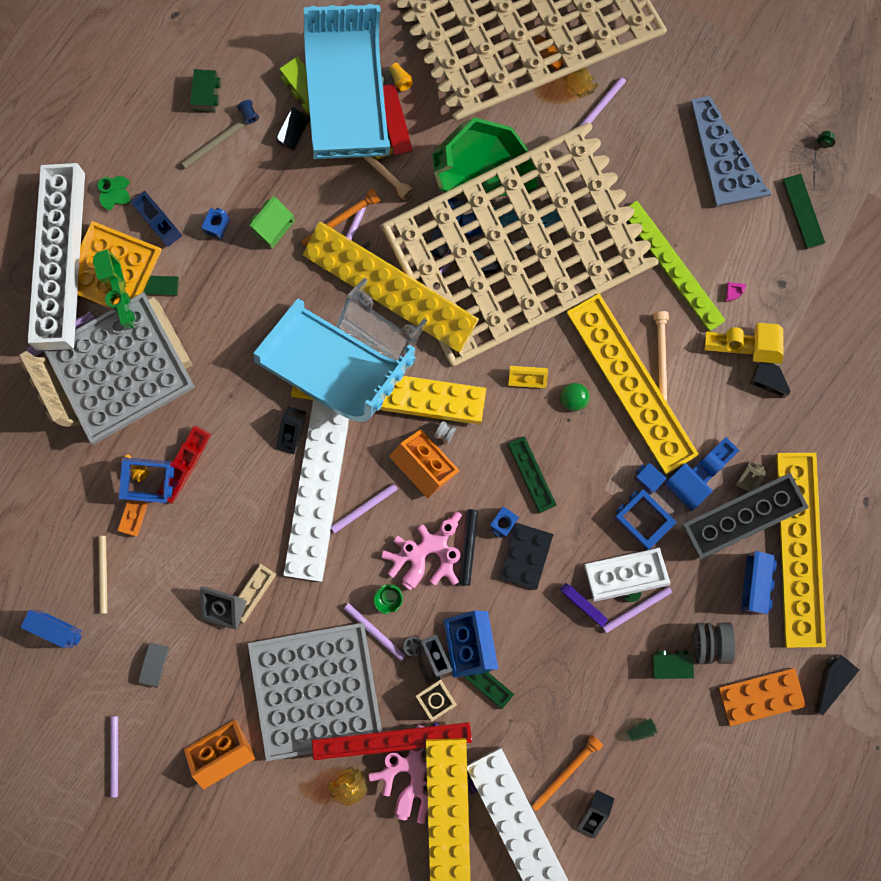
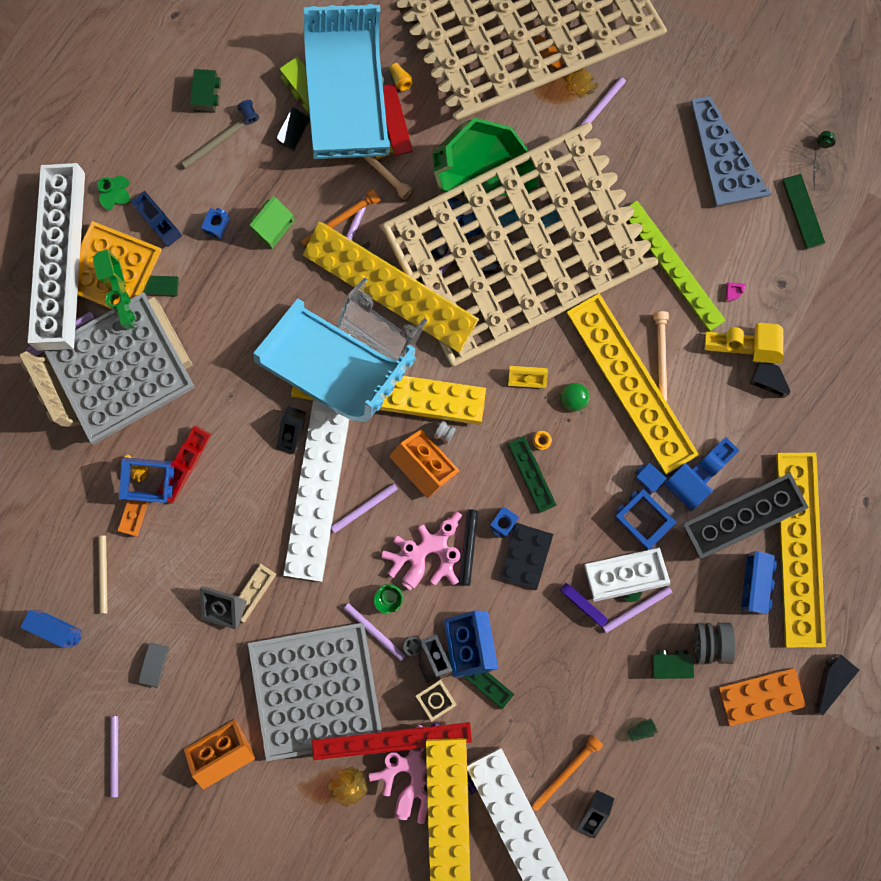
(546, 436): none -> light orange plate
(751, 477): dark tan bracket -> none

